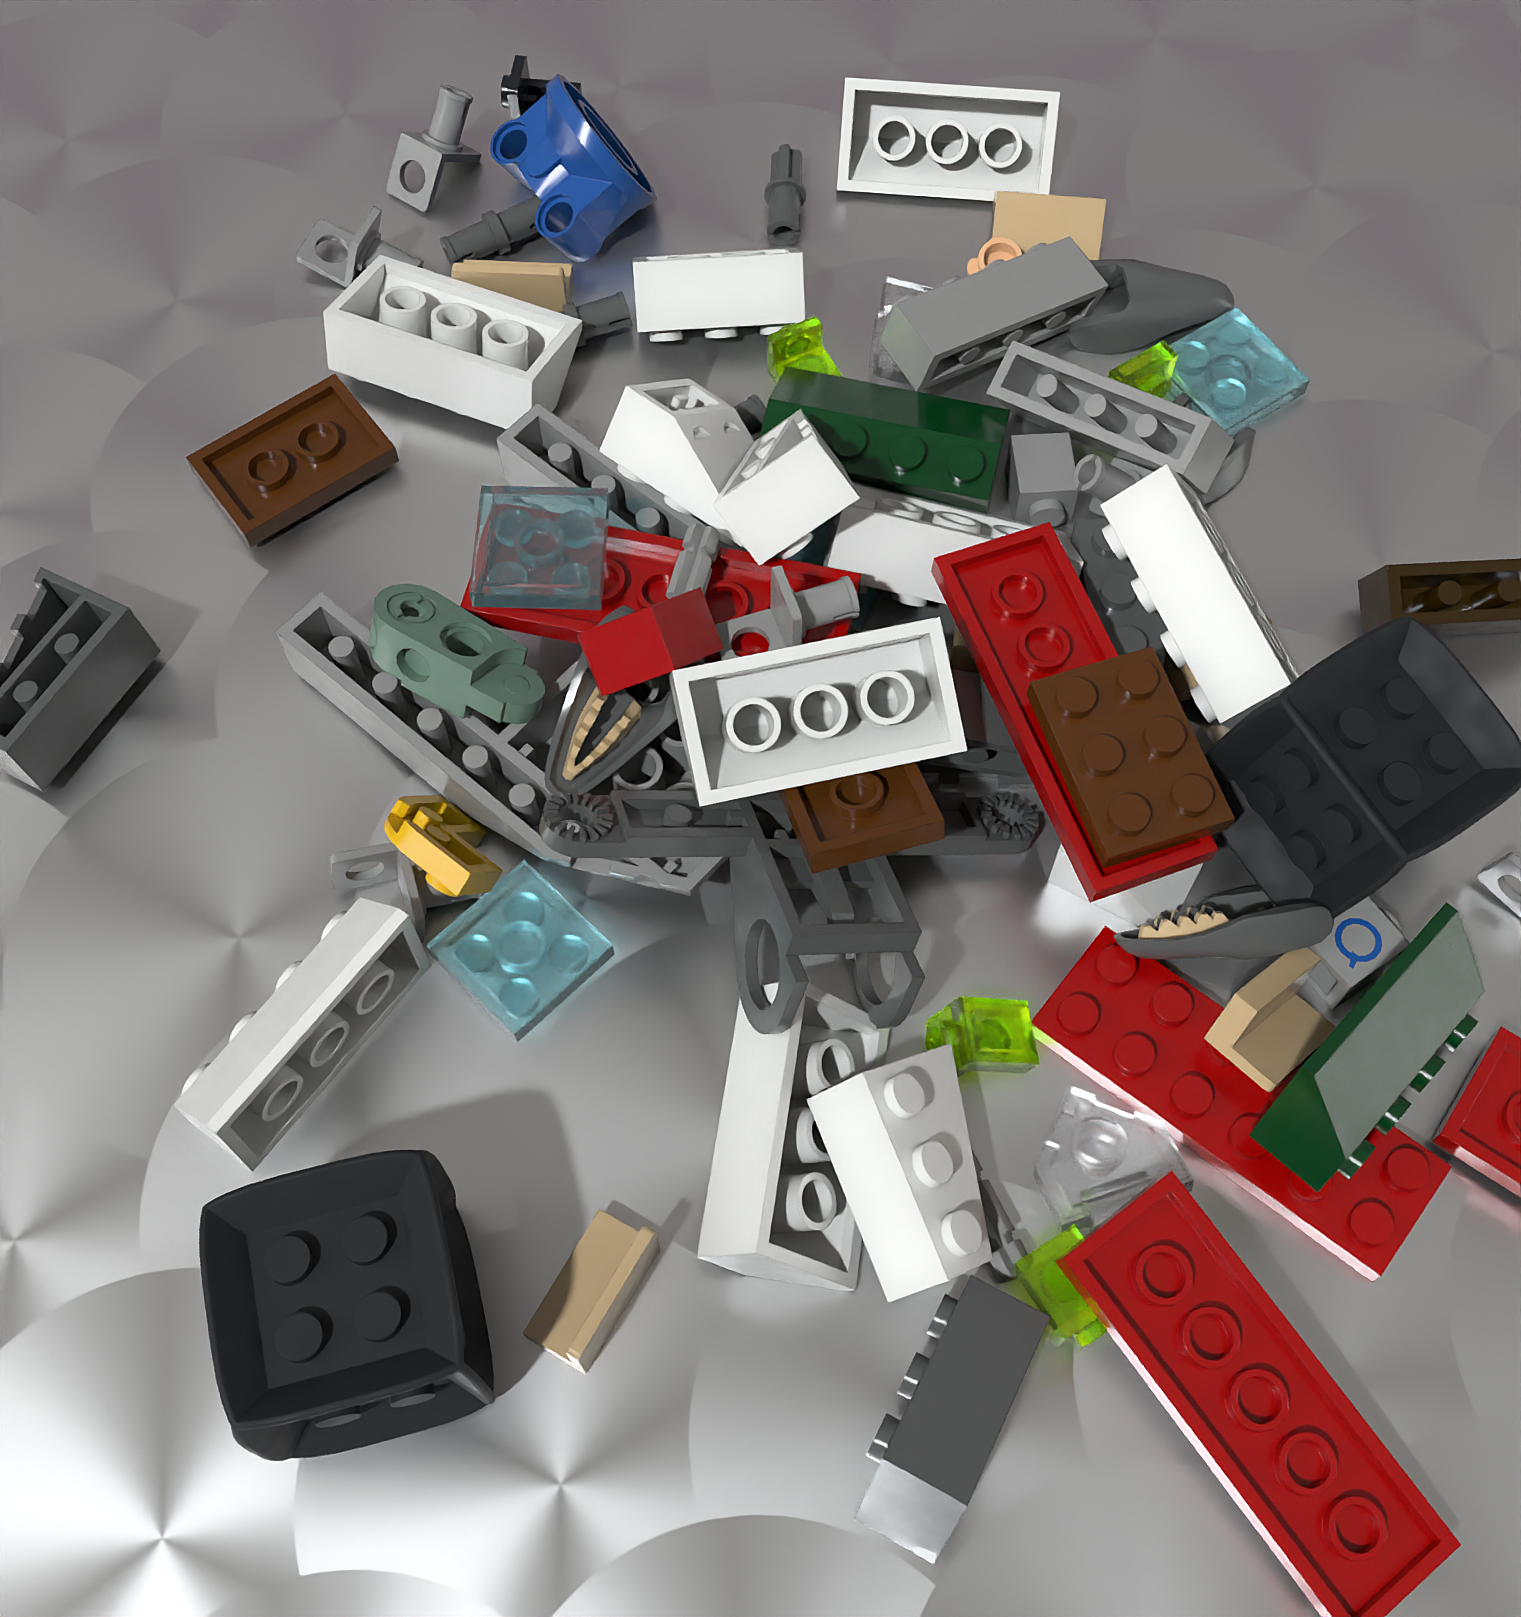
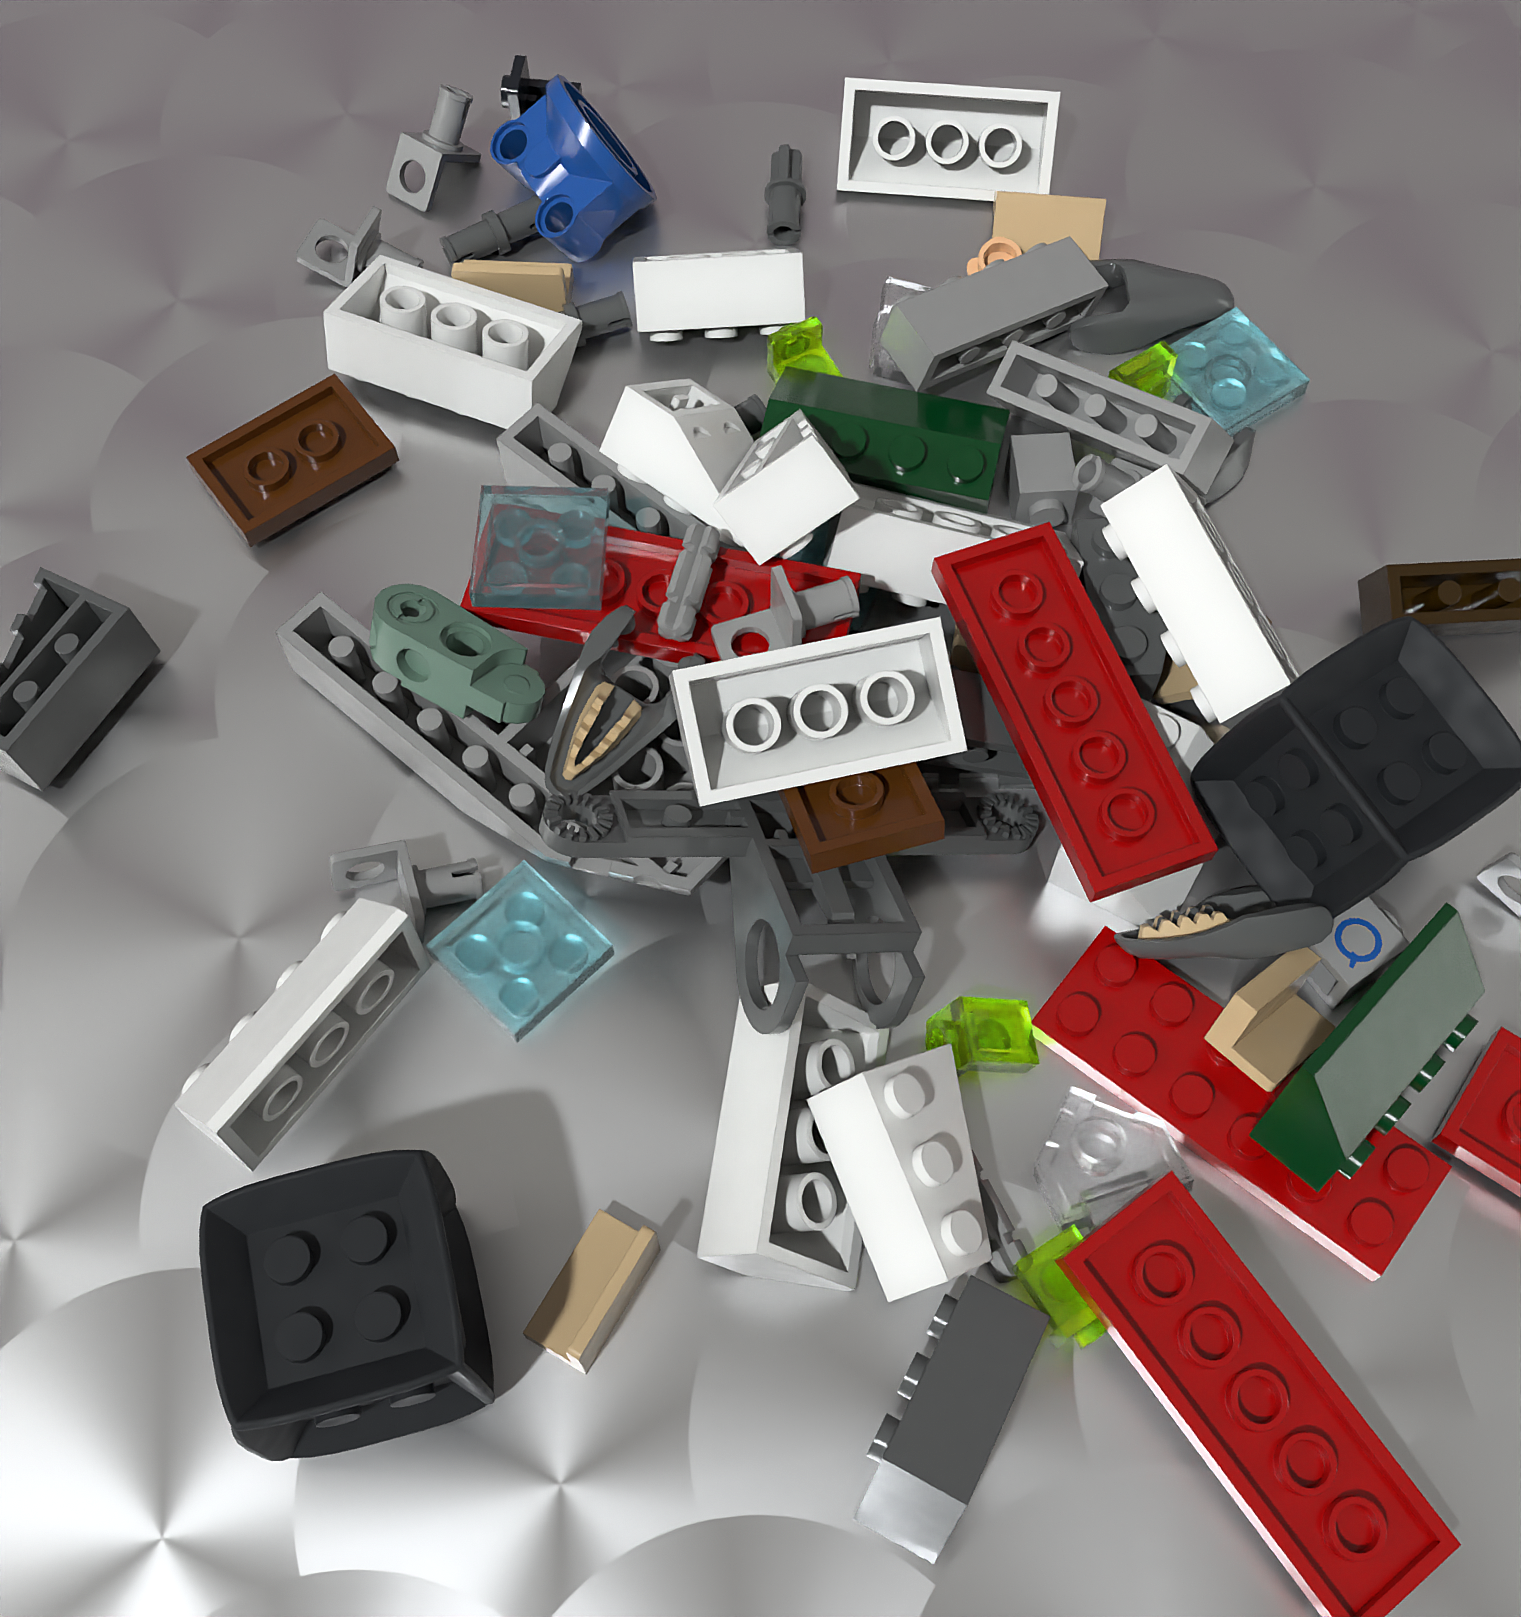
(442, 844): yellow plate -> none
(650, 642): red slope -> none
(1129, 756): reddish brown plate -> none

